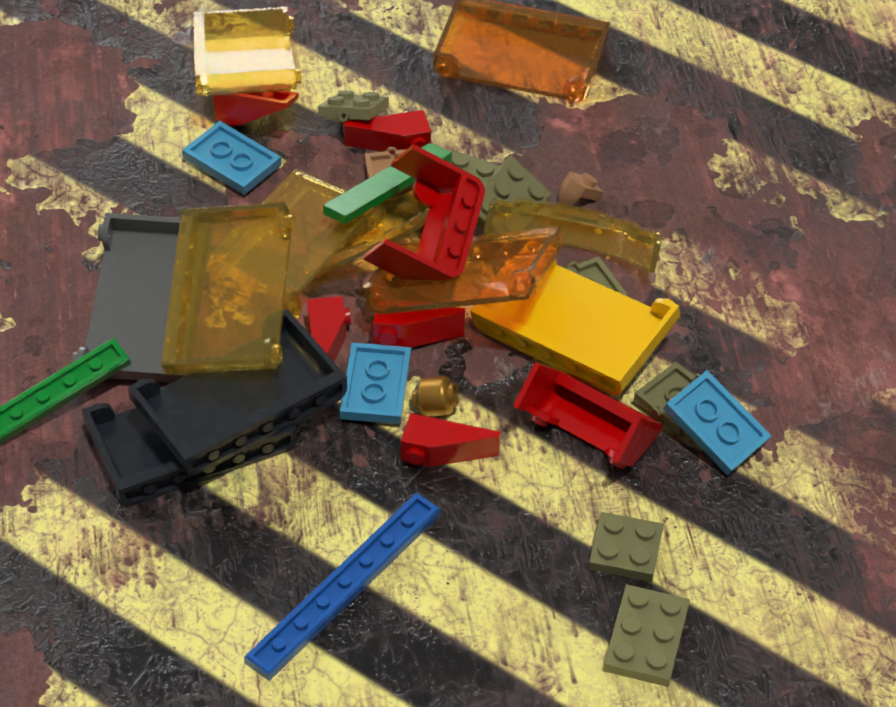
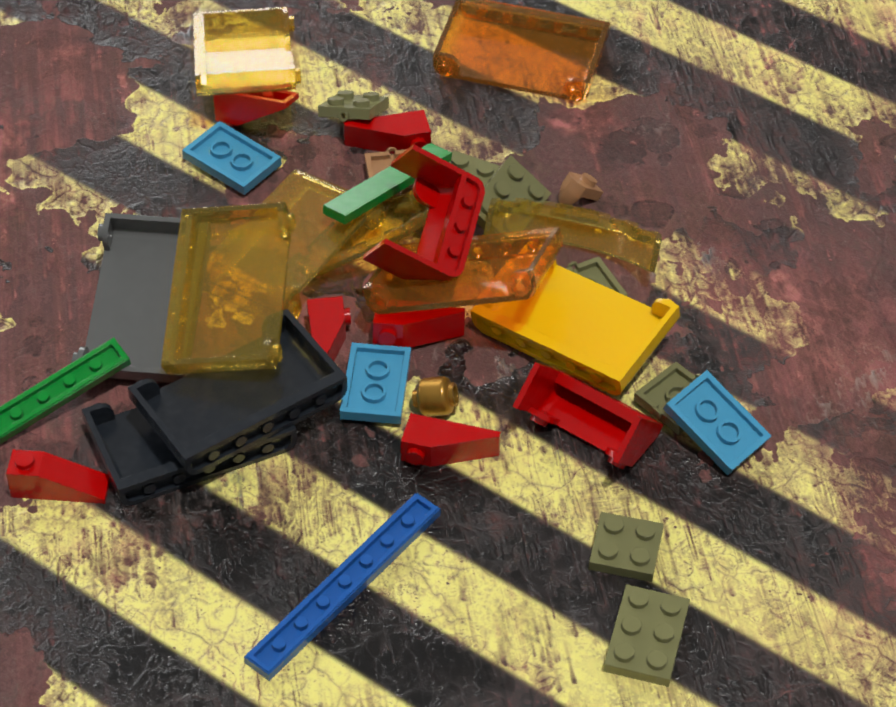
(54, 478): none -> red slope

